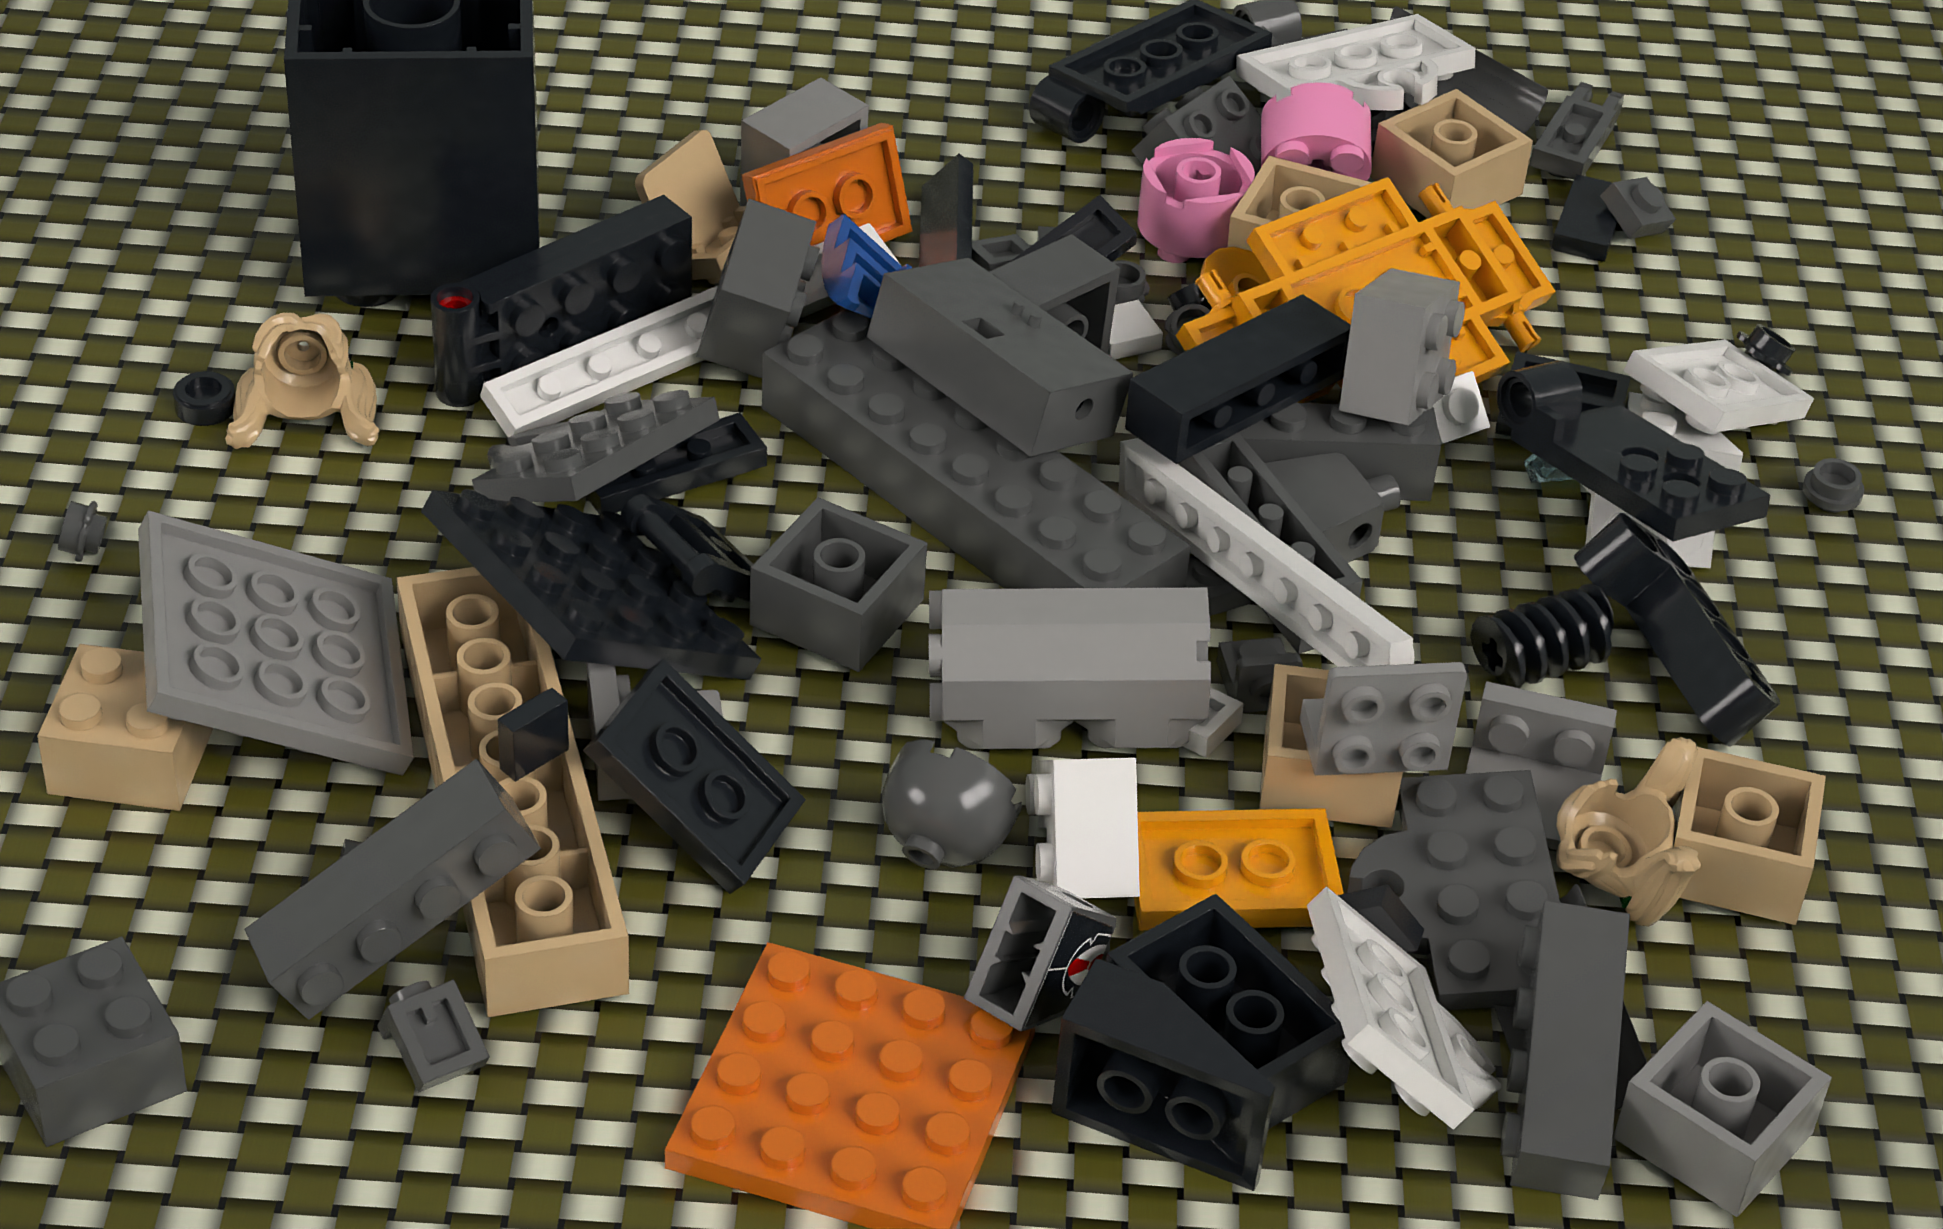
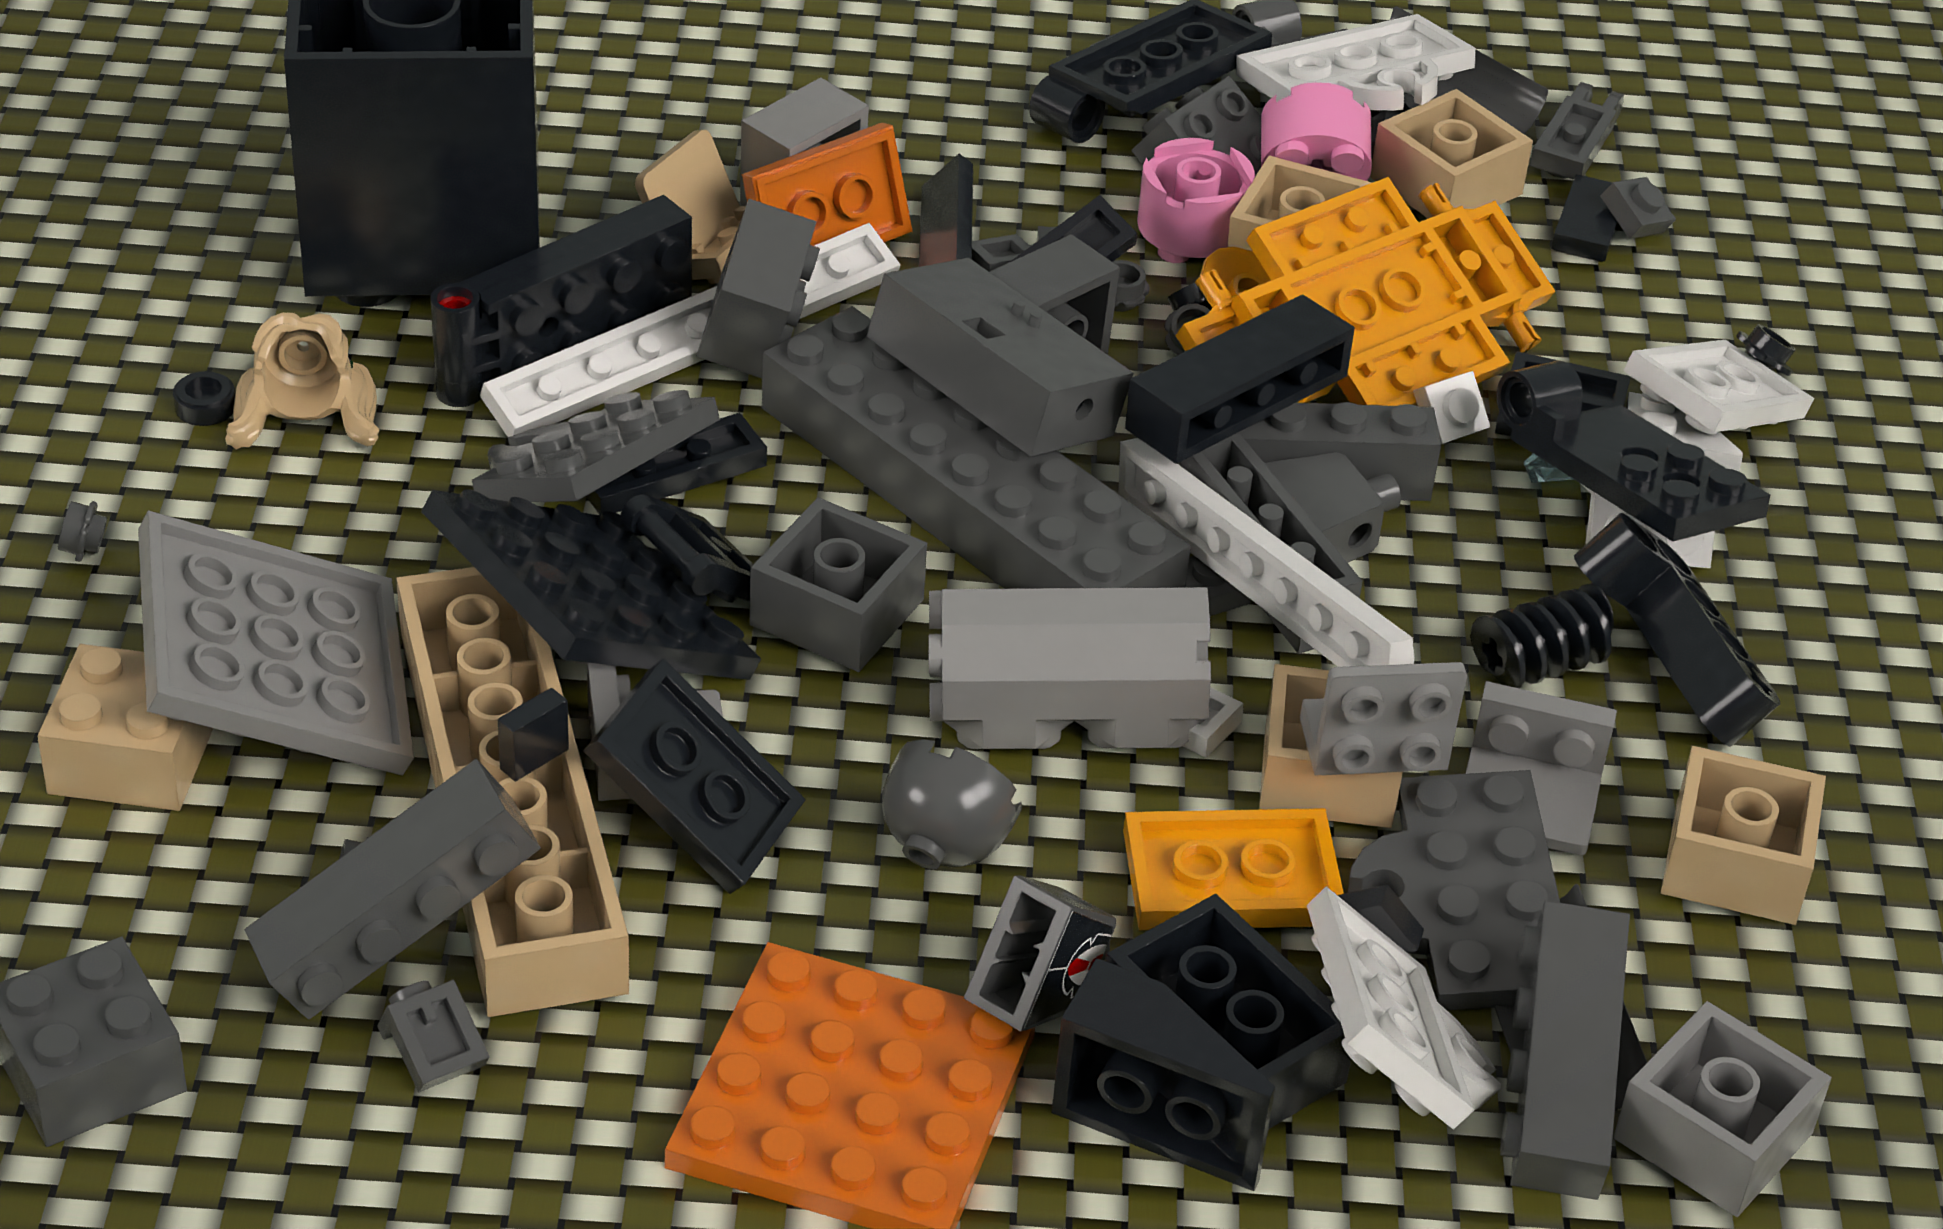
(854, 266): blue slope -> none
(1088, 824): white brick -> none
(1133, 331): white tile -> none
(1249, 669): dark grey bracket -> none
(1401, 346): light grey brick -> none
(1629, 838): tan hair -> none
(1834, 485): dark grey plate -> none

